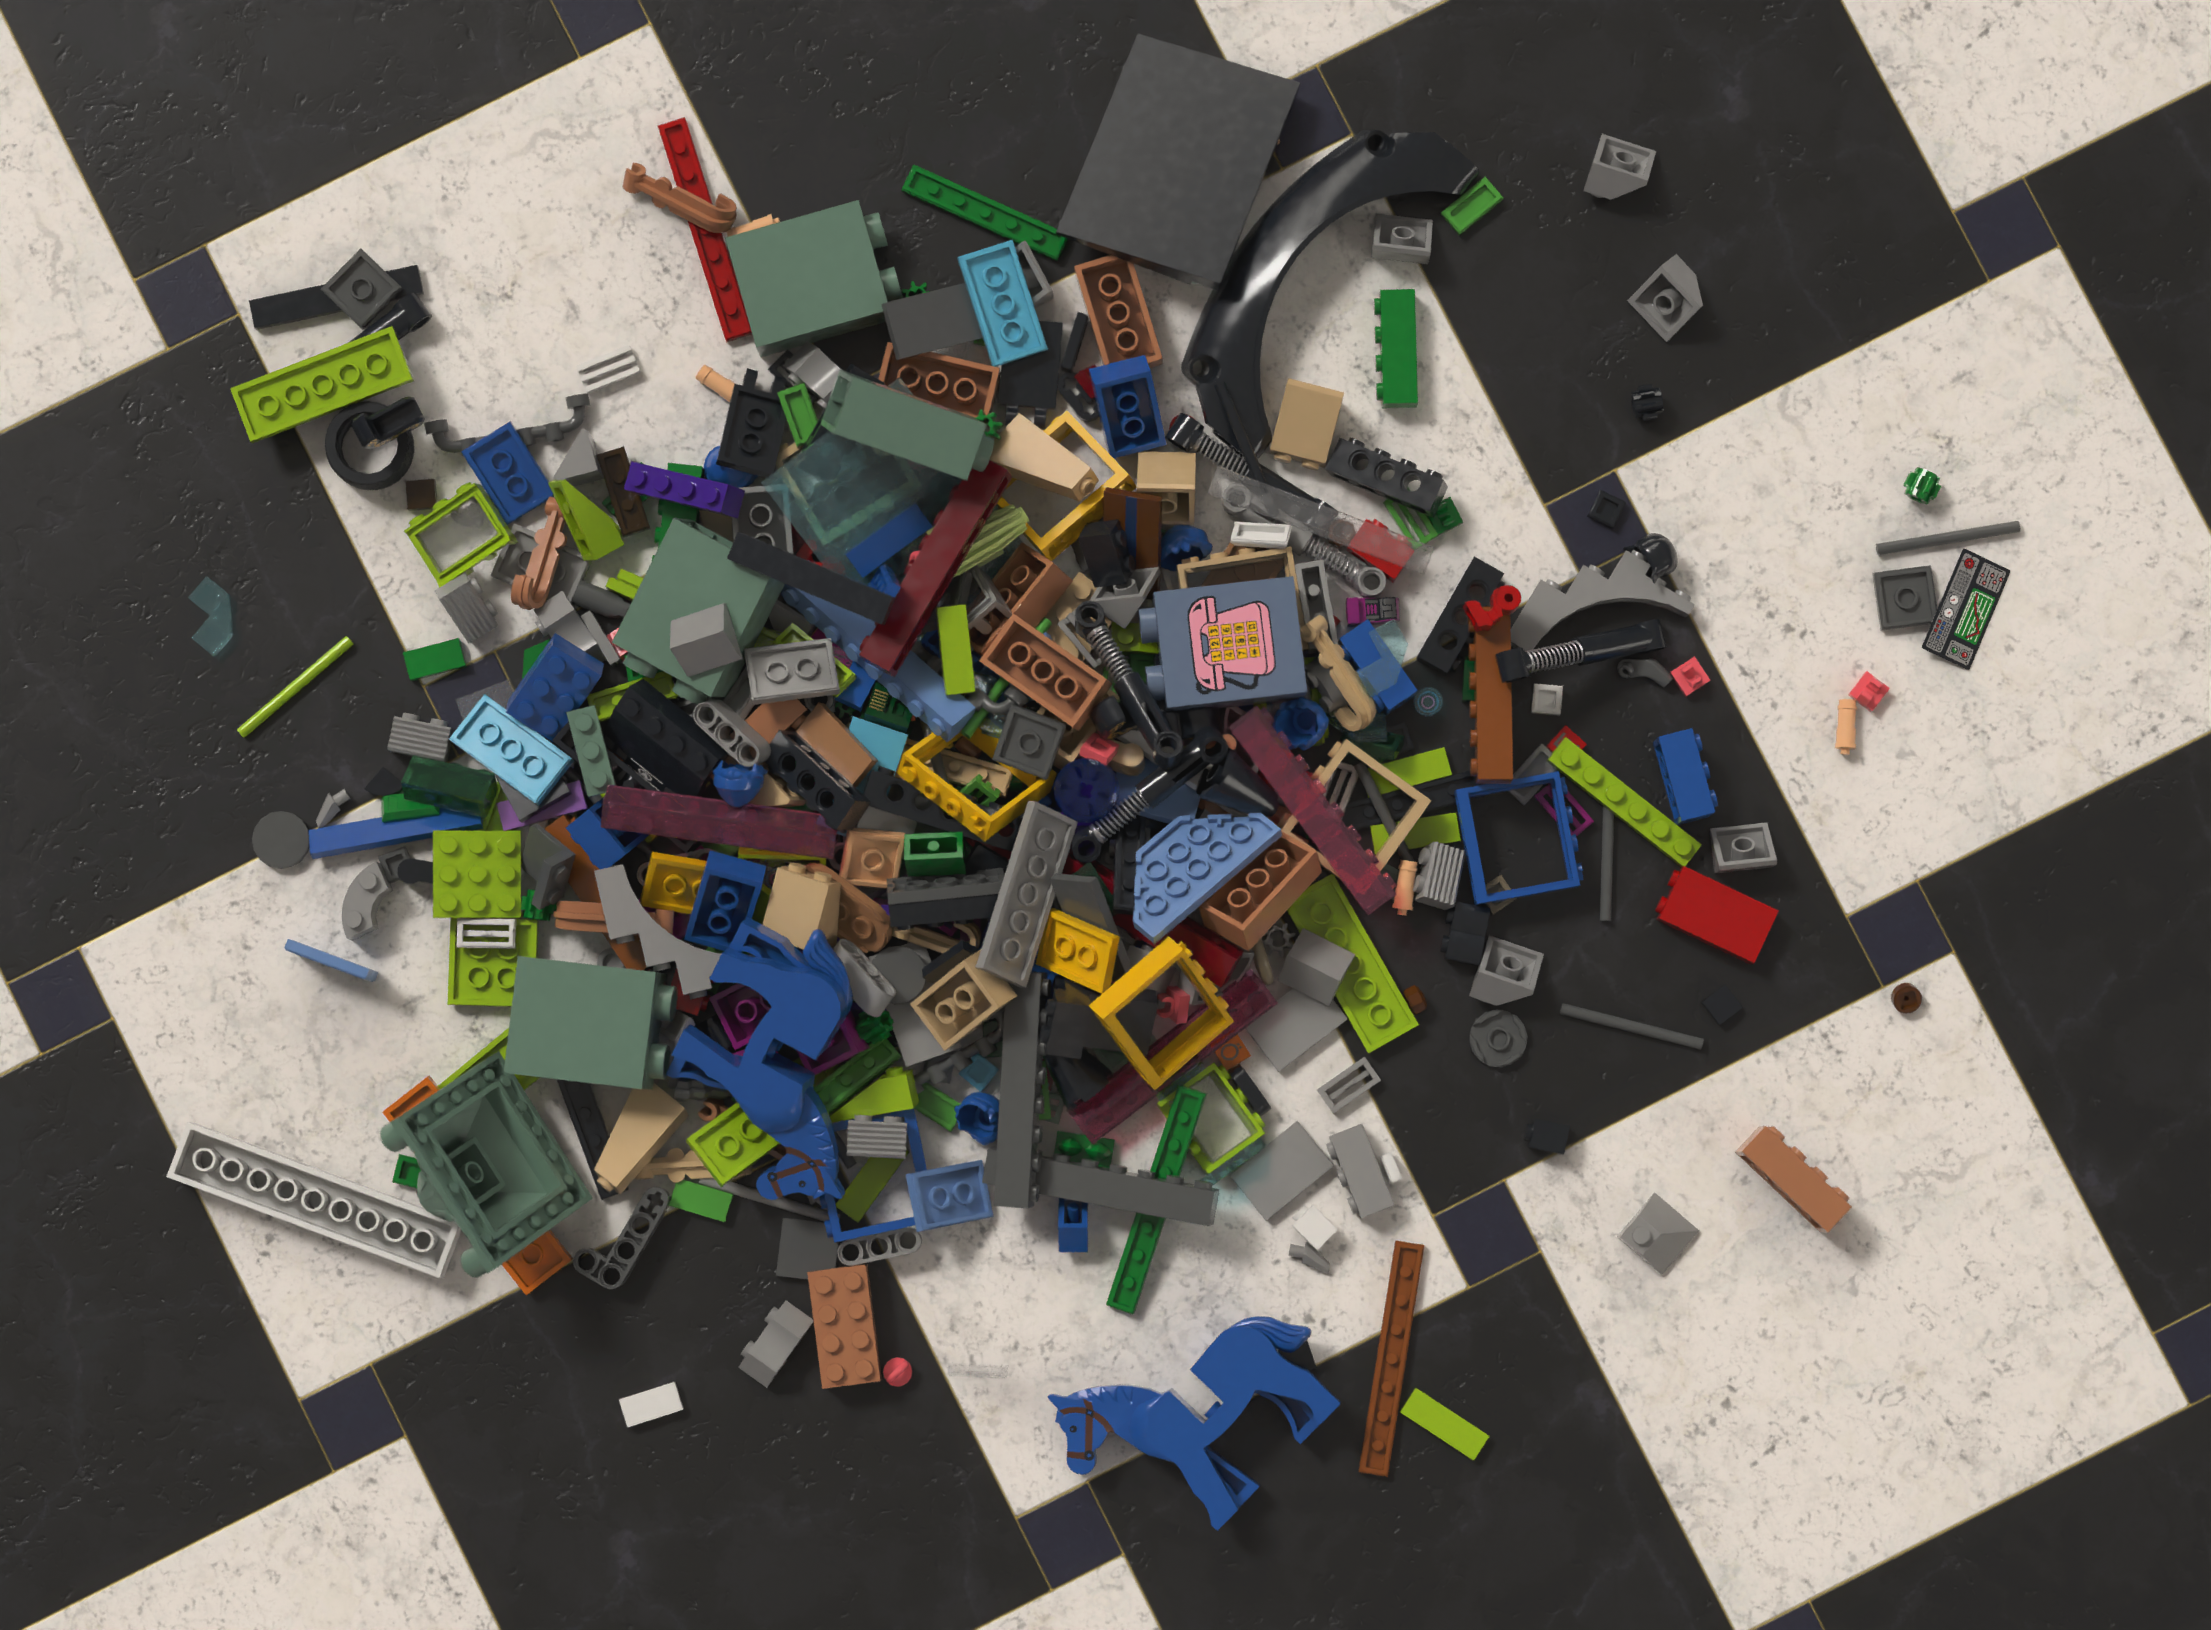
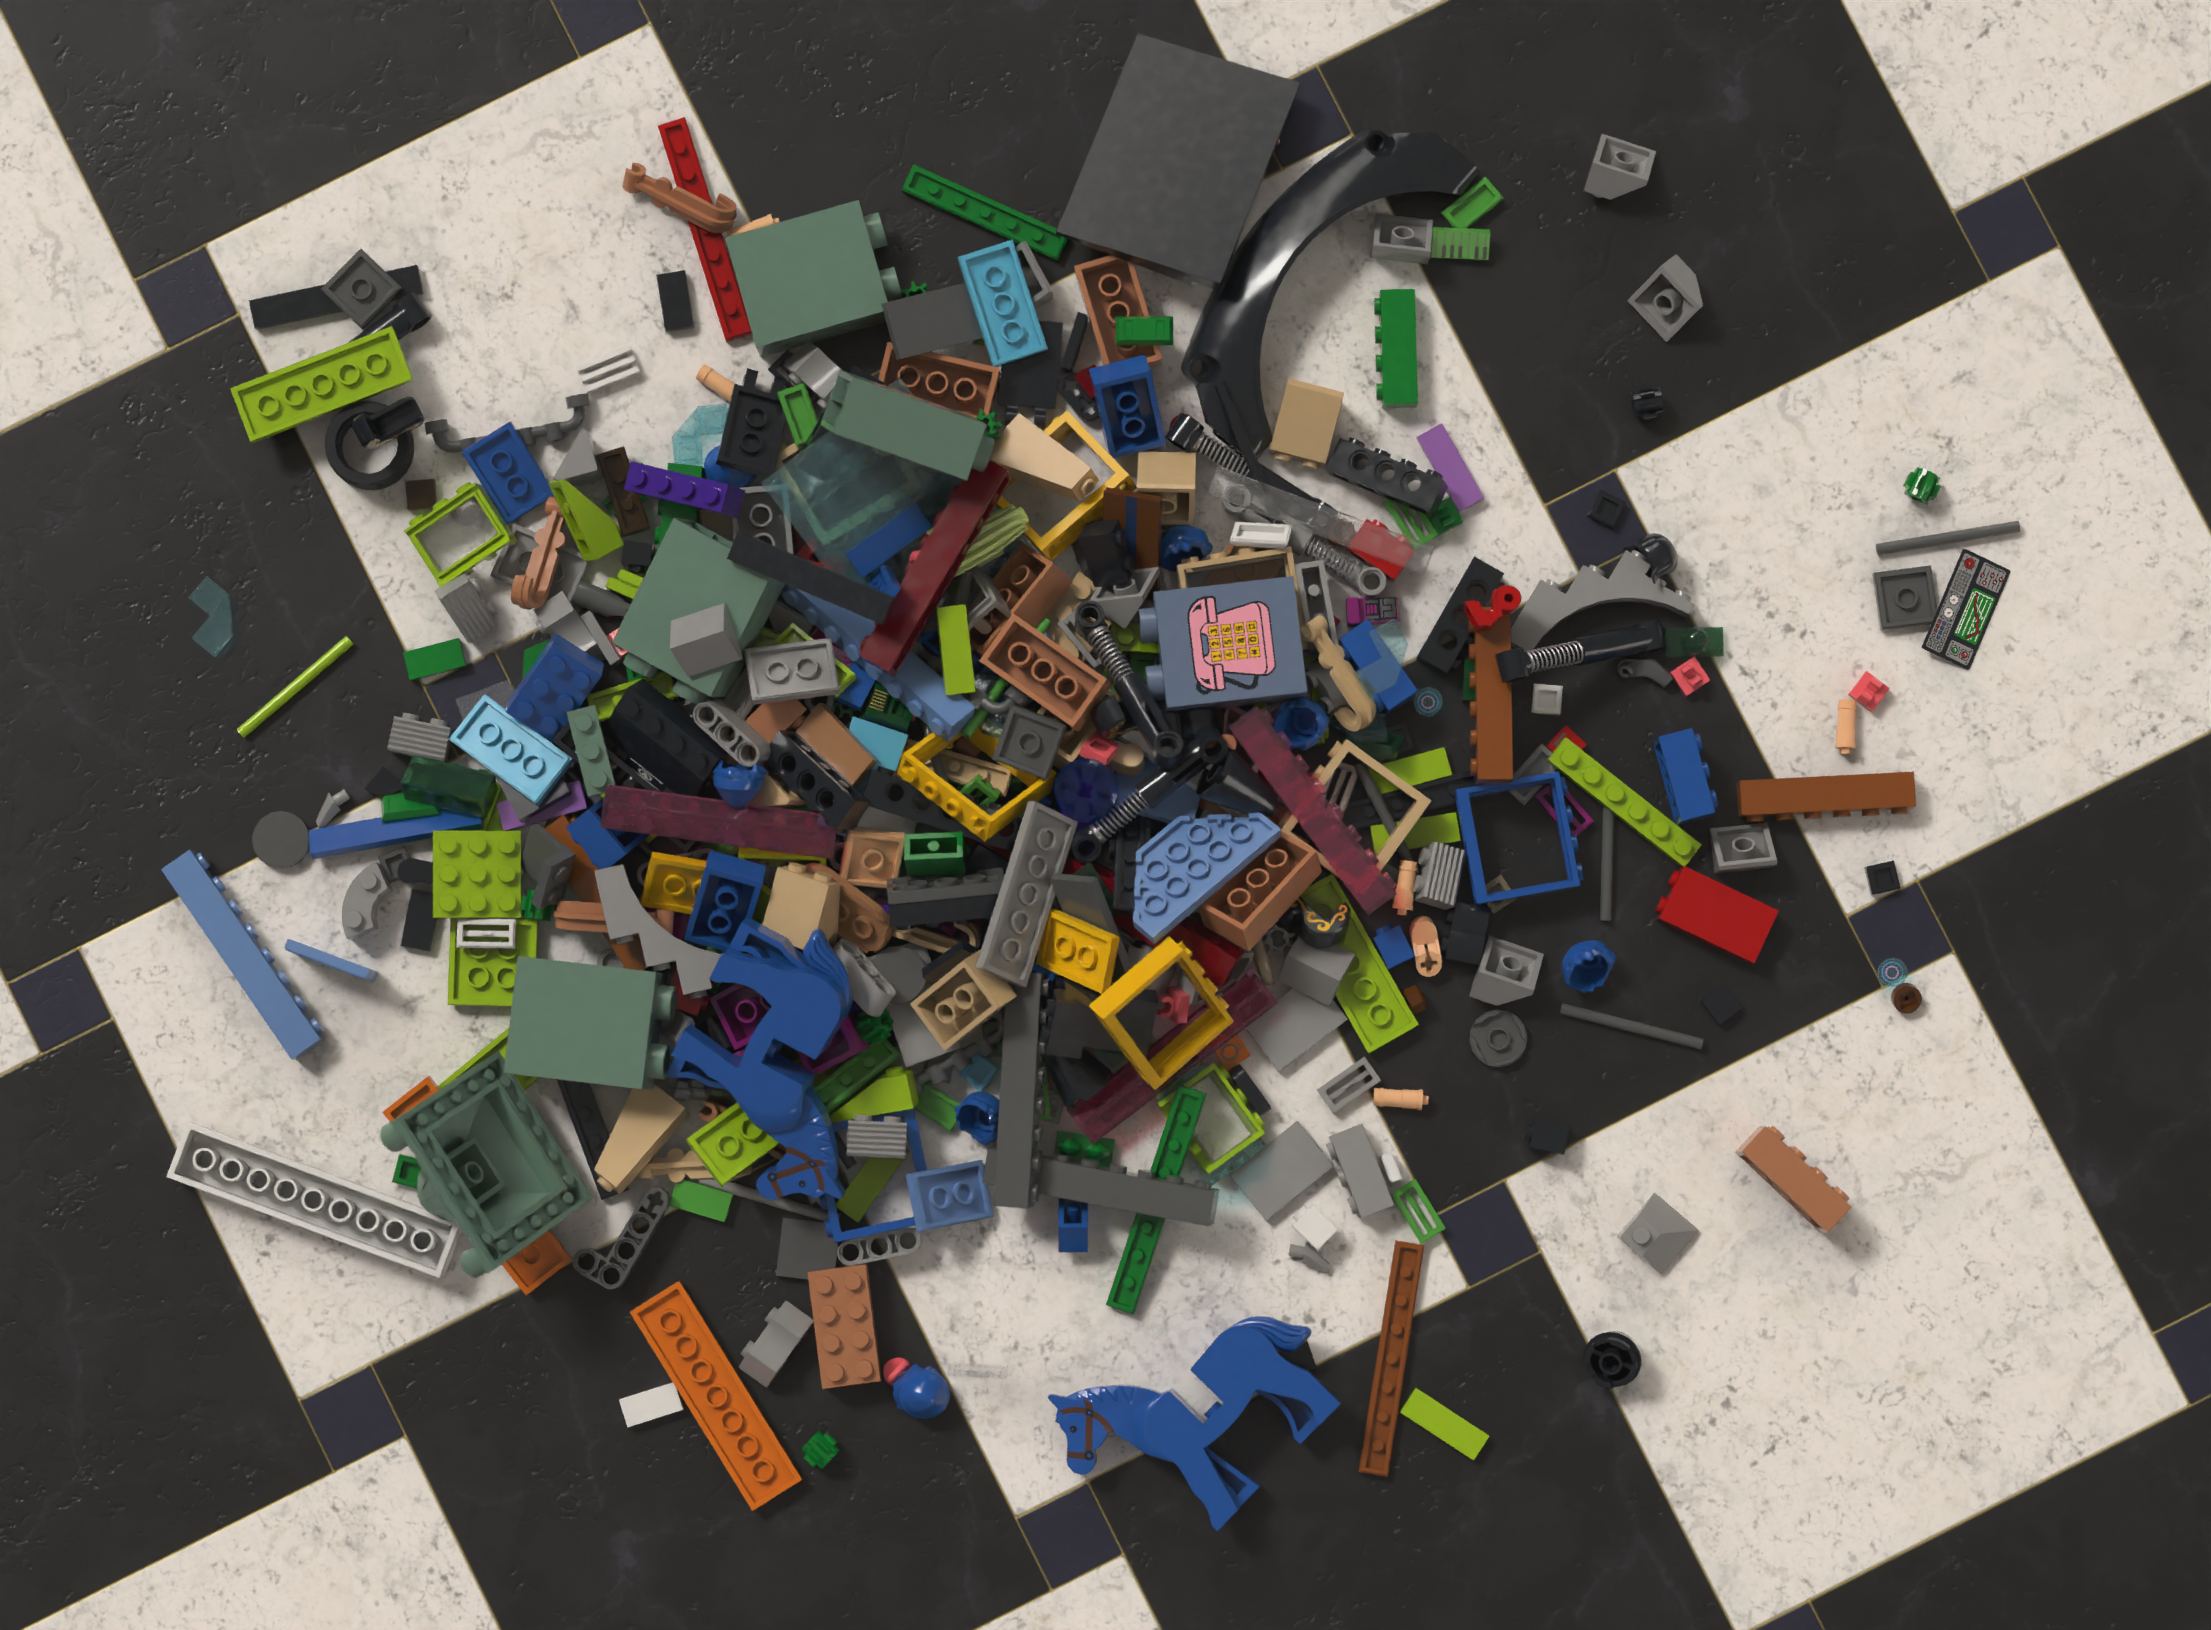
(243, 954): none -> medium blue brick
(419, 921): none -> black tile
(637, 556): none -> black plate
(675, 301): none -> black tile
(702, 422): none -> clear light blue tile
(716, 1395): none -> orange plate
(820, 1450): none -> green gear
(921, 1392): none -> blue hair
(1143, 330): none -> green tile
(1313, 927): none -> black animal
(1392, 946): none -> blue brick
(1399, 1098): none -> light nougat piece
(1405, 1190): none -> bright green tile
(1427, 960): none -> light nougat piece
(1448, 462): none -> medium lavender tile
(1460, 243): none -> bright green tile
(1587, 965): none -> blue hair
(1612, 1359): none -> black cone
(1694, 642): none -> clear green tile
(1826, 795): none -> dark orange brick
(1882, 877): none -> black tile
(1892, 972): none -> clear light blue tile

